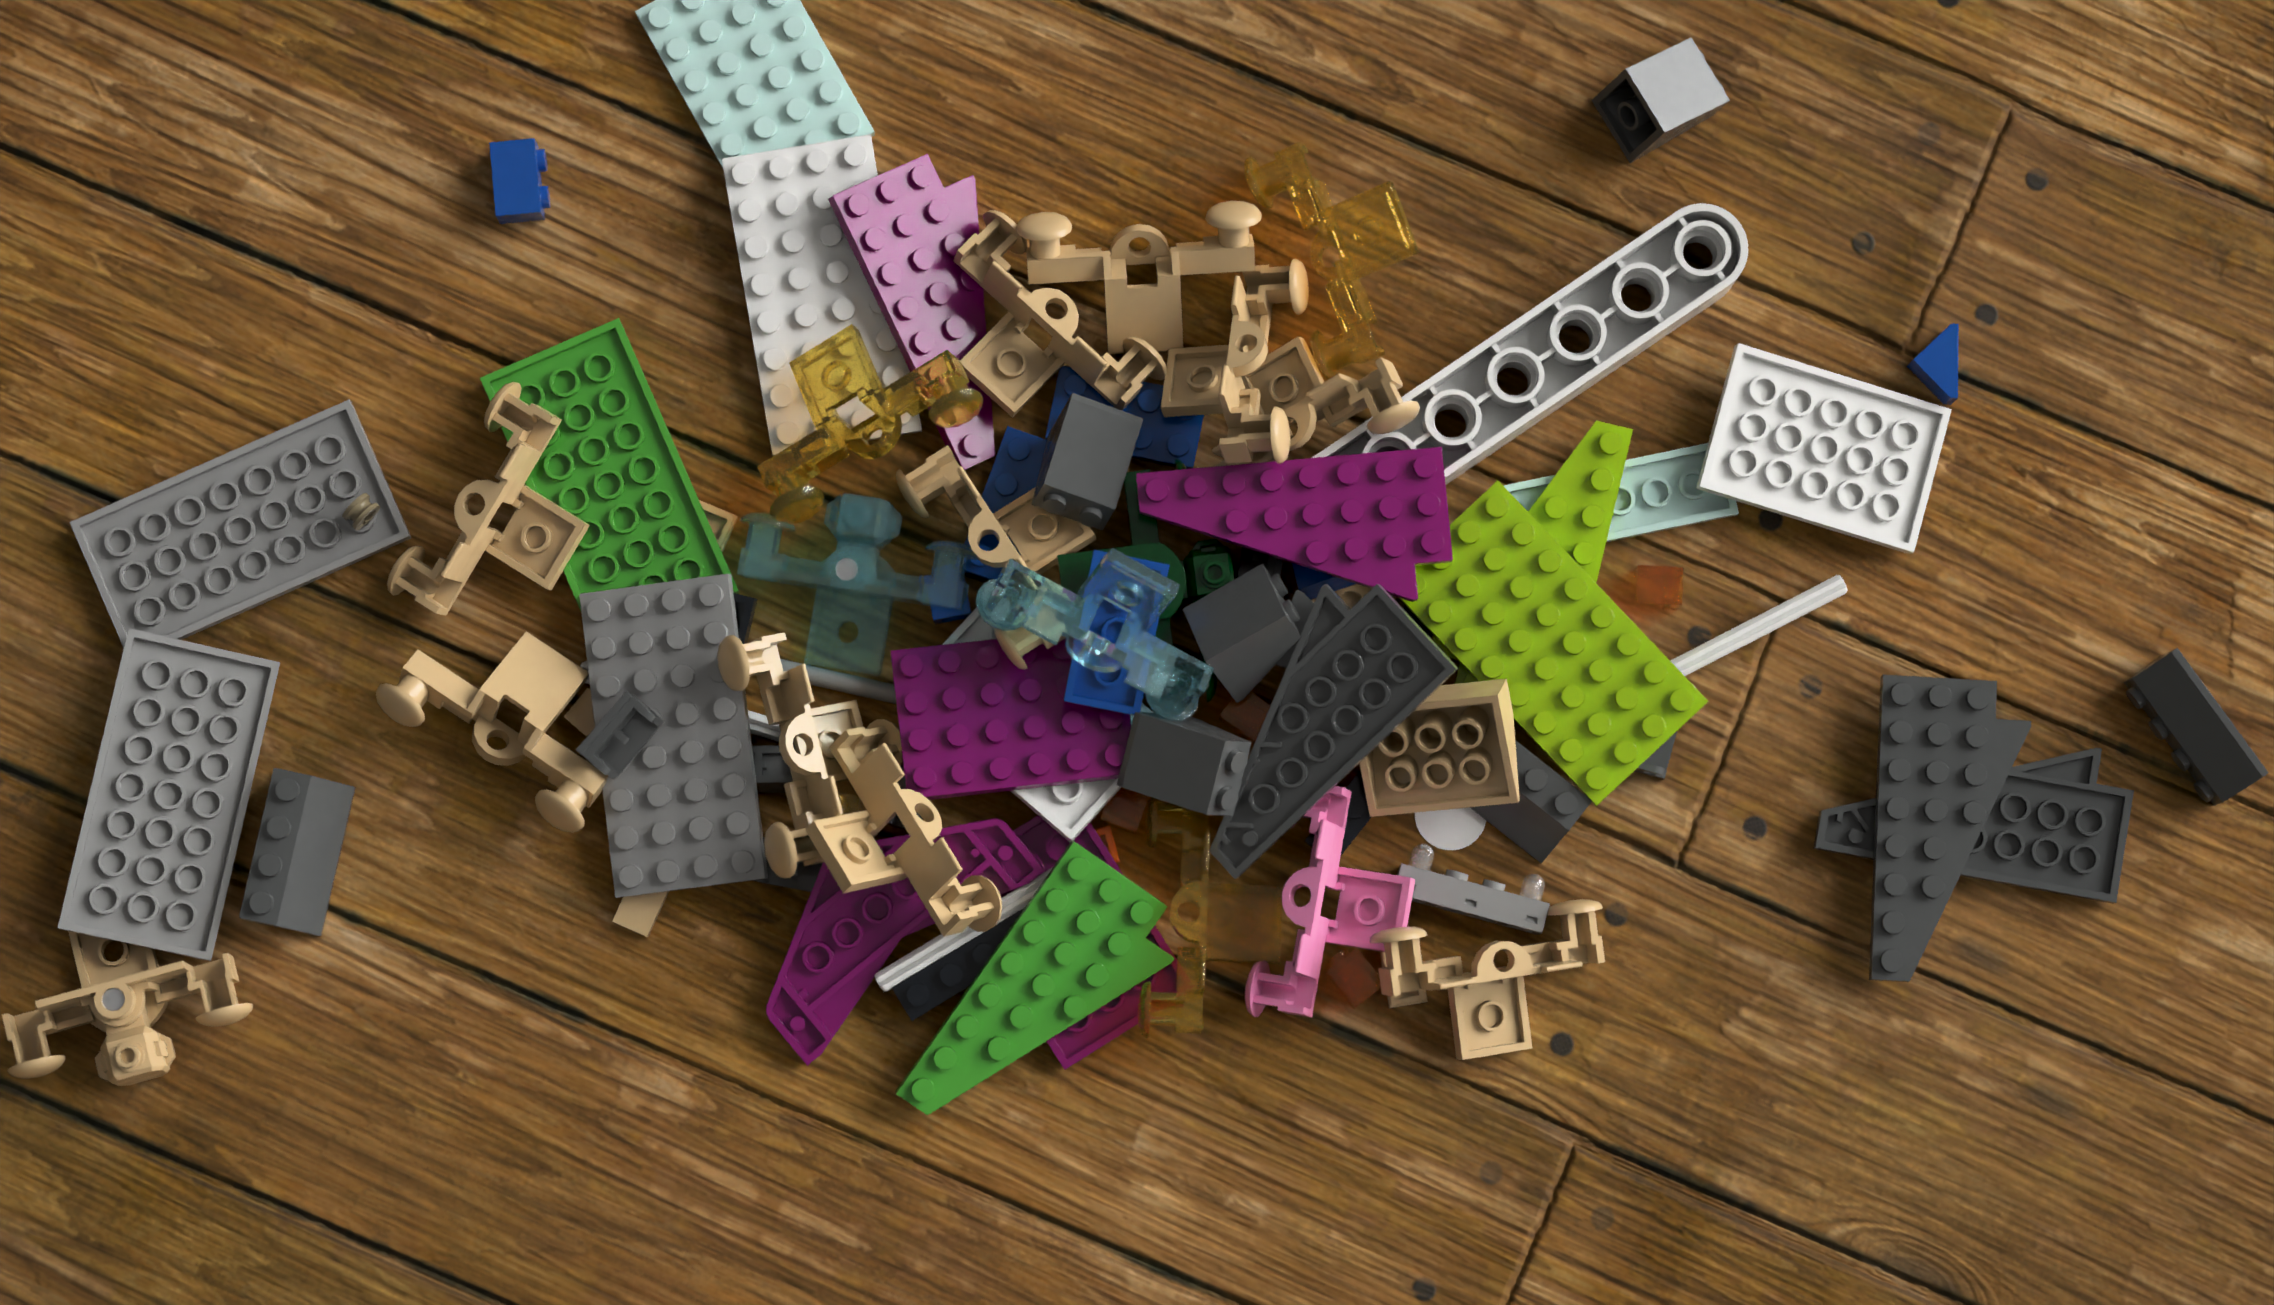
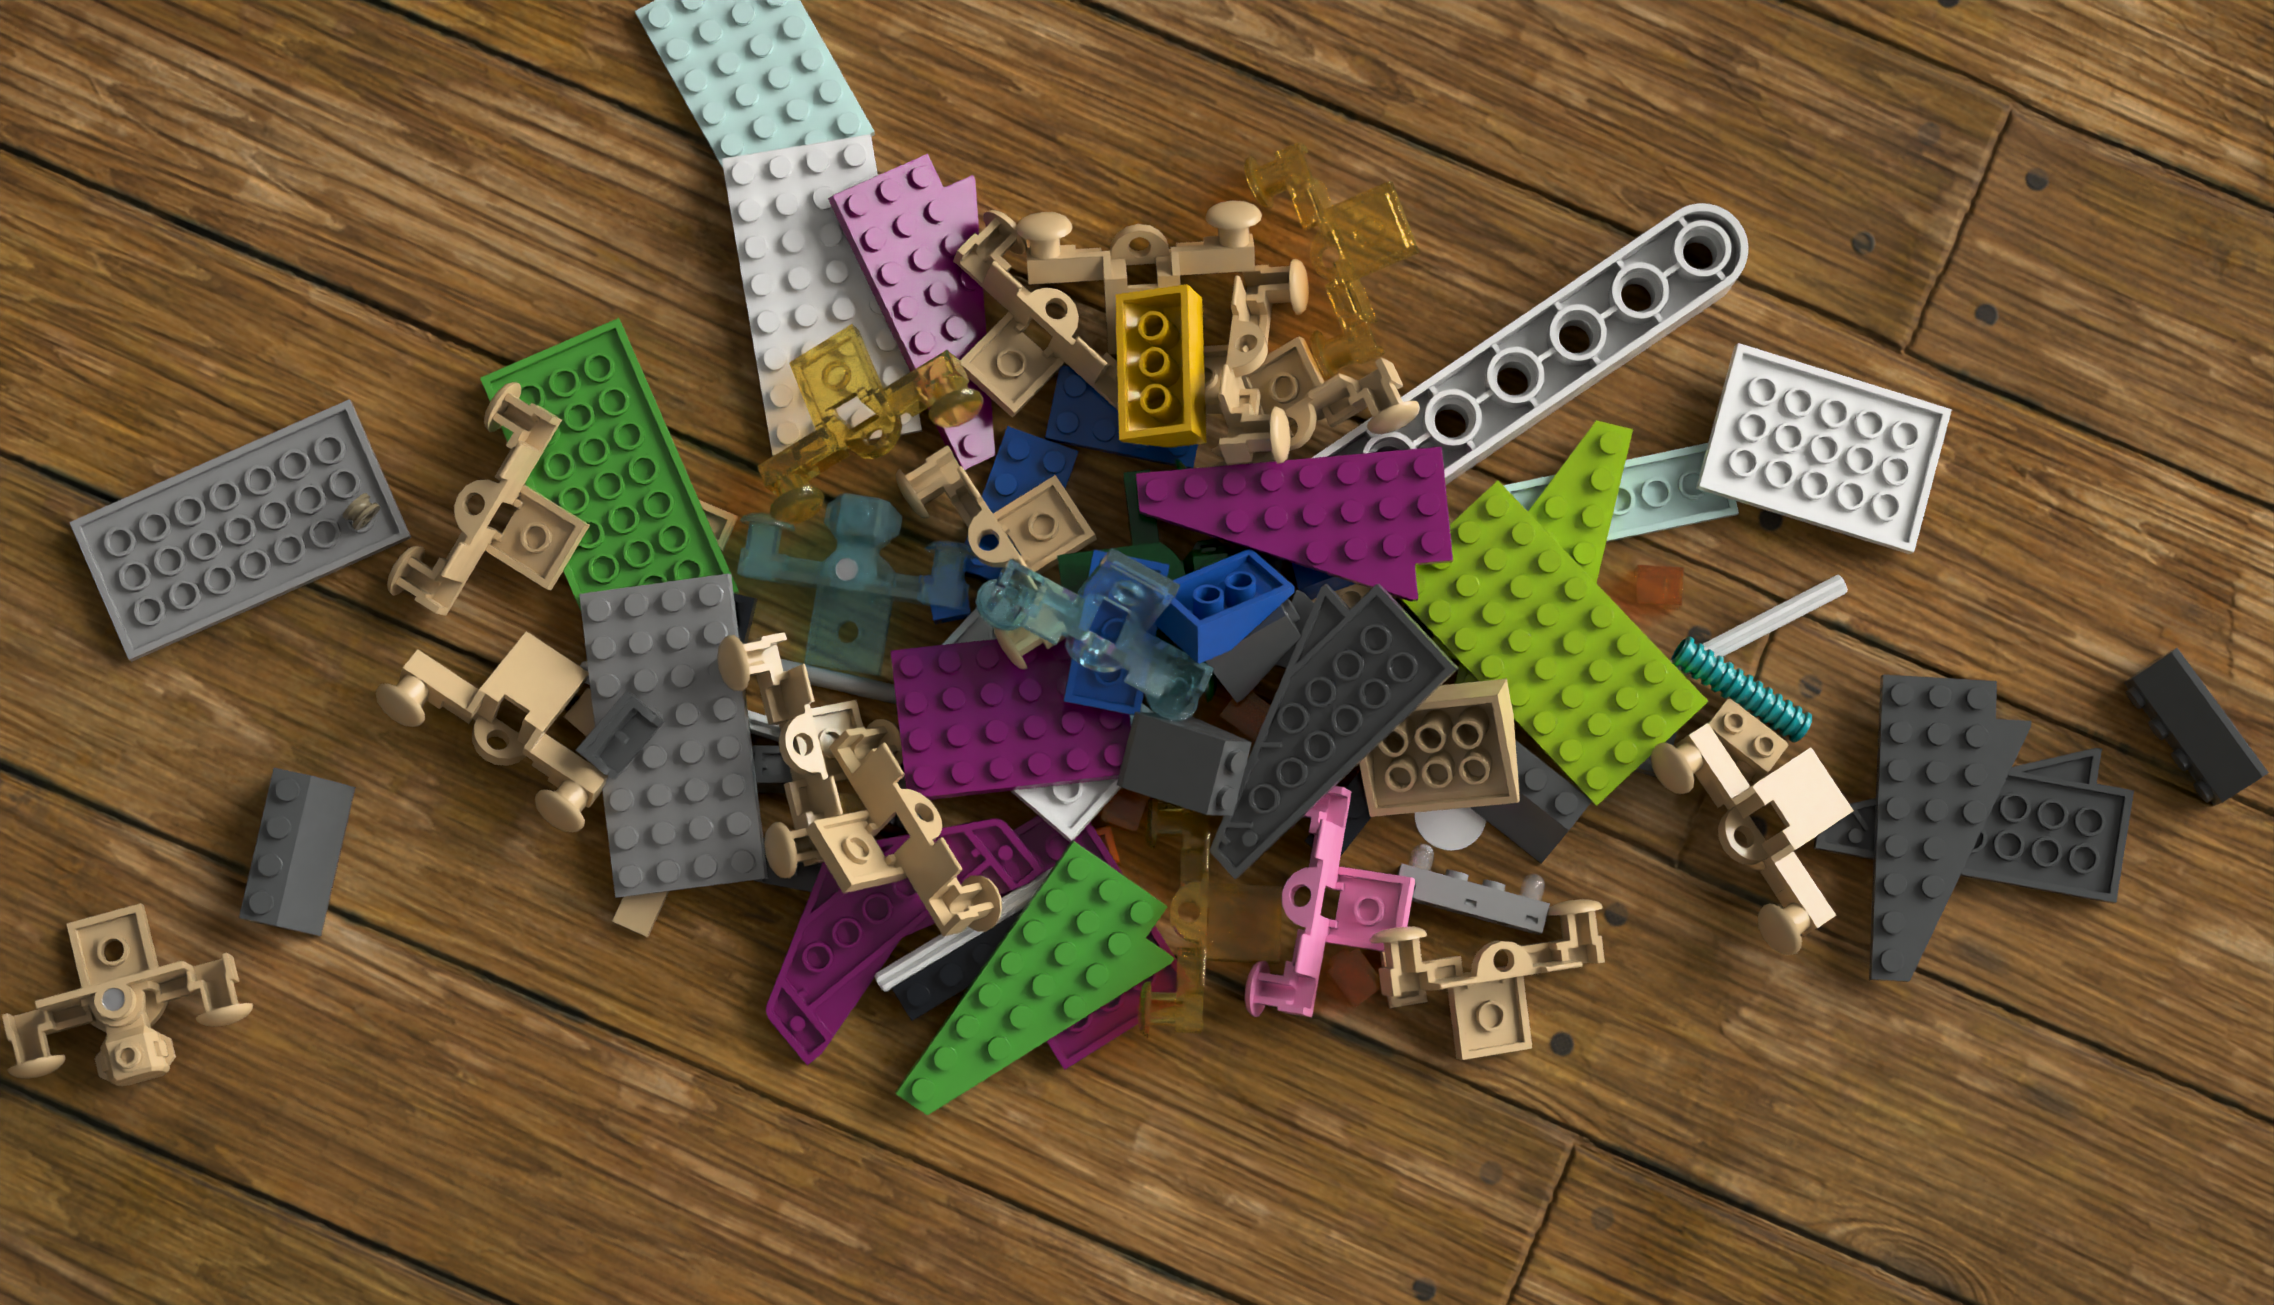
(169, 795): light grey plate -> none
(518, 180): blue brick -> none
(1086, 461): dark grey slope -> none
(1161, 367): none -> yellow slope
(1222, 604): none -> blue slope
(1660, 99): slope -> none
(1742, 689): none -> teal piece
(1747, 740): none -> tan bracket
(1801, 797): none -> tan piece
(1939, 365): blue slope -> none

